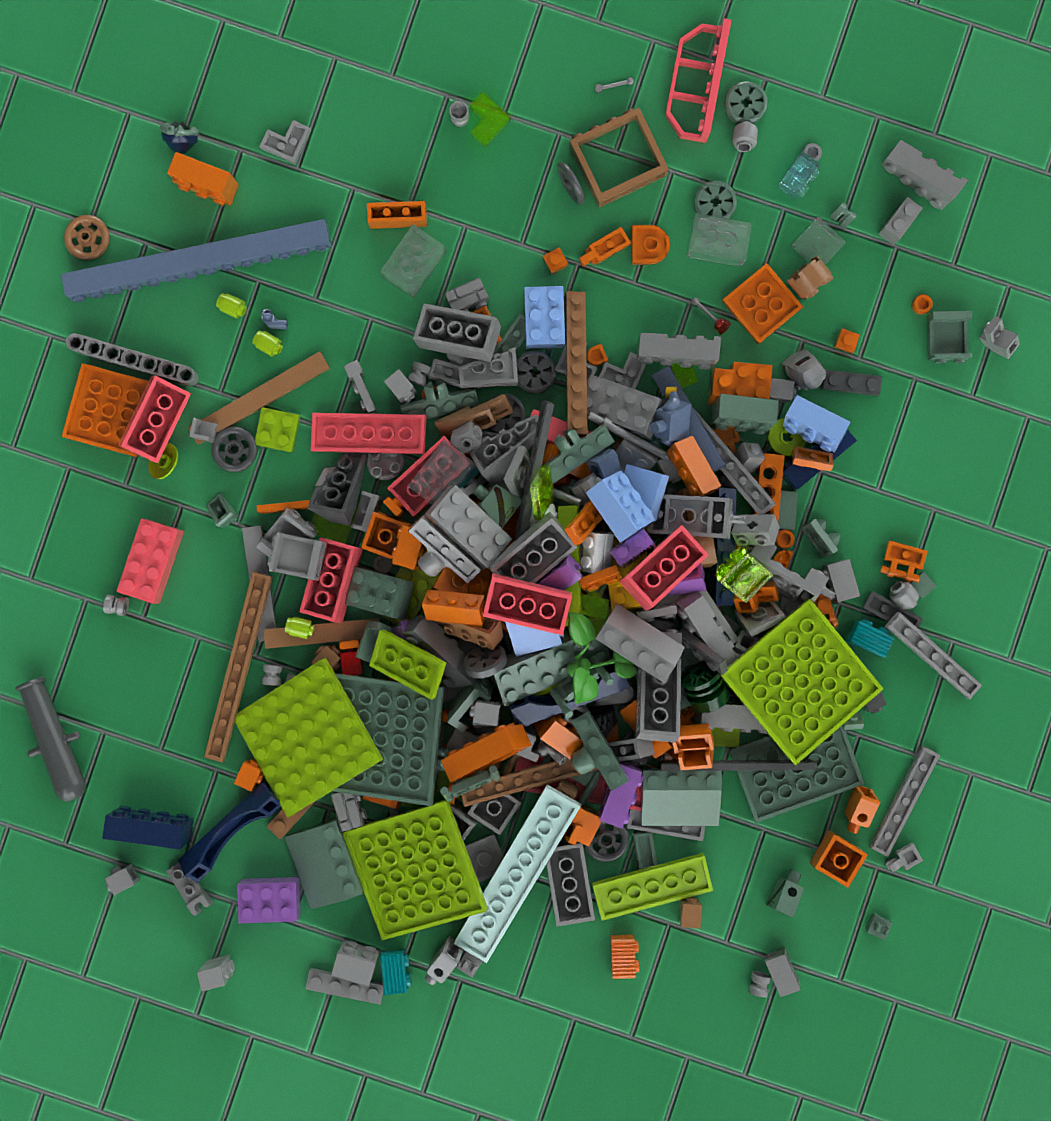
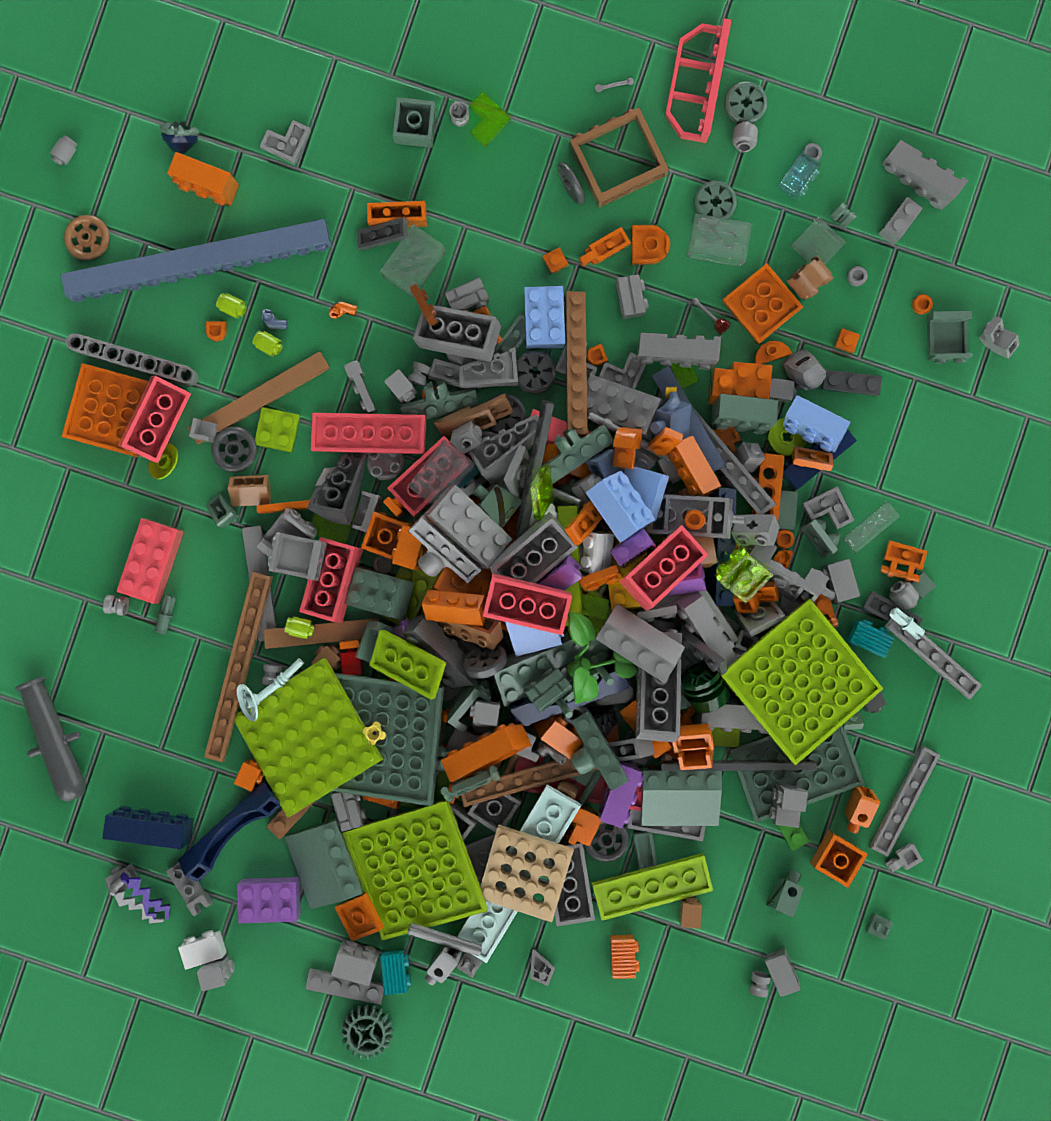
(63, 150): none -> light grey brick
(146, 903): none -> piece
(165, 614): none -> sand green axle
(202, 949): none -> white brick
(216, 330): none -> orange tile
(249, 490): none -> medium nougat brick
(254, 699): none -> light aqua dish
(342, 308): none -> orange arm
(359, 917): none -> orange plate
(360, 1026): none -> sand green gear
(368, 732): none -> light yellow plate
(382, 234): none -> dark grey plate
(414, 122): none -> sand green brick
(428, 310): none -> dark orange plate
(445, 939): none -> light grey axle
(541, 968): none -> light grey piece
(542, 849): none -> tan piece
(548, 689): none -> sand green brick
(625, 444): none -> orange brick
(631, 296): none -> light grey brick
(665, 441): none -> orange plate
(694, 519): none -> orange tile
(771, 351): none -> orange plate
(788, 804): none -> light grey brick
(794, 836): none -> bright green plate
(831, 503): none -> light grey plate
(857, 276): none -> light grey tile
(871, 527): none -> clear plate
(906, 623): none -> light aqua axle

